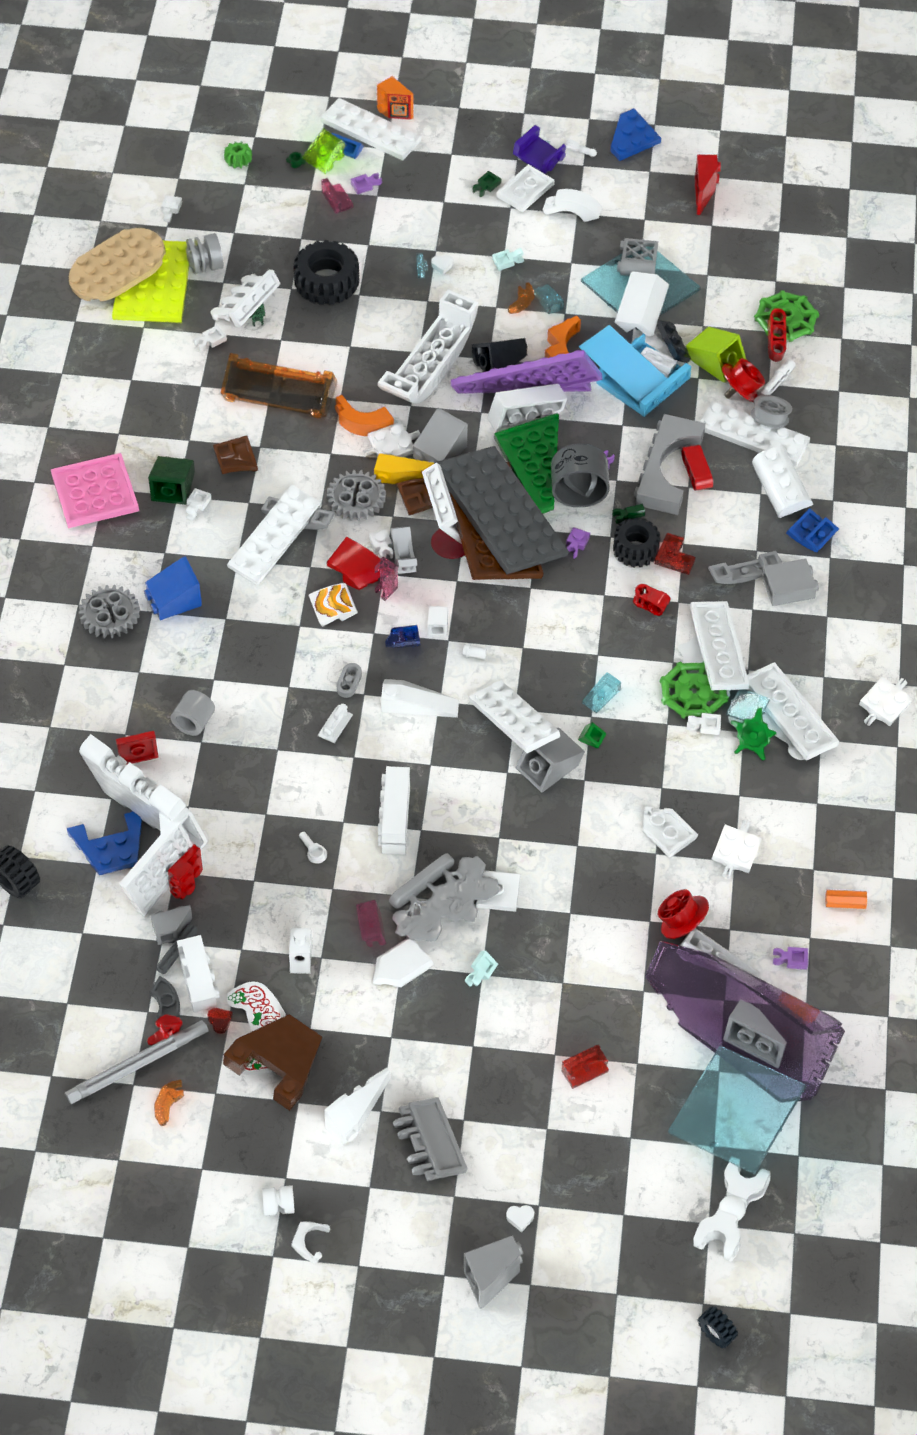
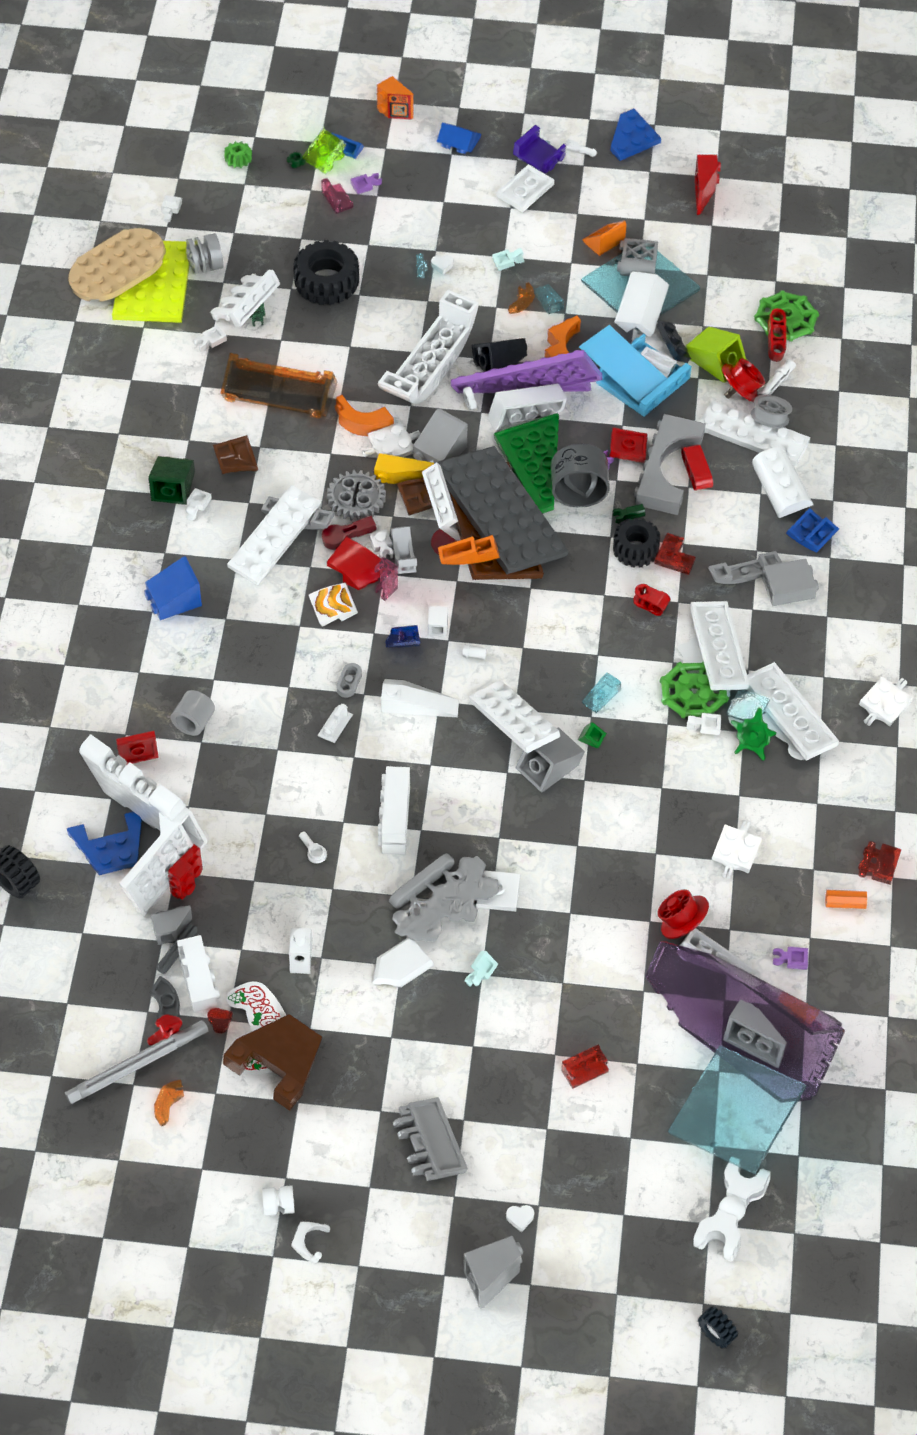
(94, 490): bright pink plate -> none
(121, 605): light grey gear -> none
(335, 534): none -> dark red piece
(349, 1112): white wedge -> none
(370, 129): white plate -> none
(370, 923): clear pink hinge -> none
(458, 138): none -> blue slope
(469, 398): none -> white tile
(469, 551): none -> orange slope
(487, 182): dark green plate -> none
(575, 202): white arch -> none
(577, 540): medium lavender plate -> none
(606, 237): none -> orange slope
(628, 445): none -> red plate
(667, 830): white tile -> none
(886, 863): none -> clear red plate

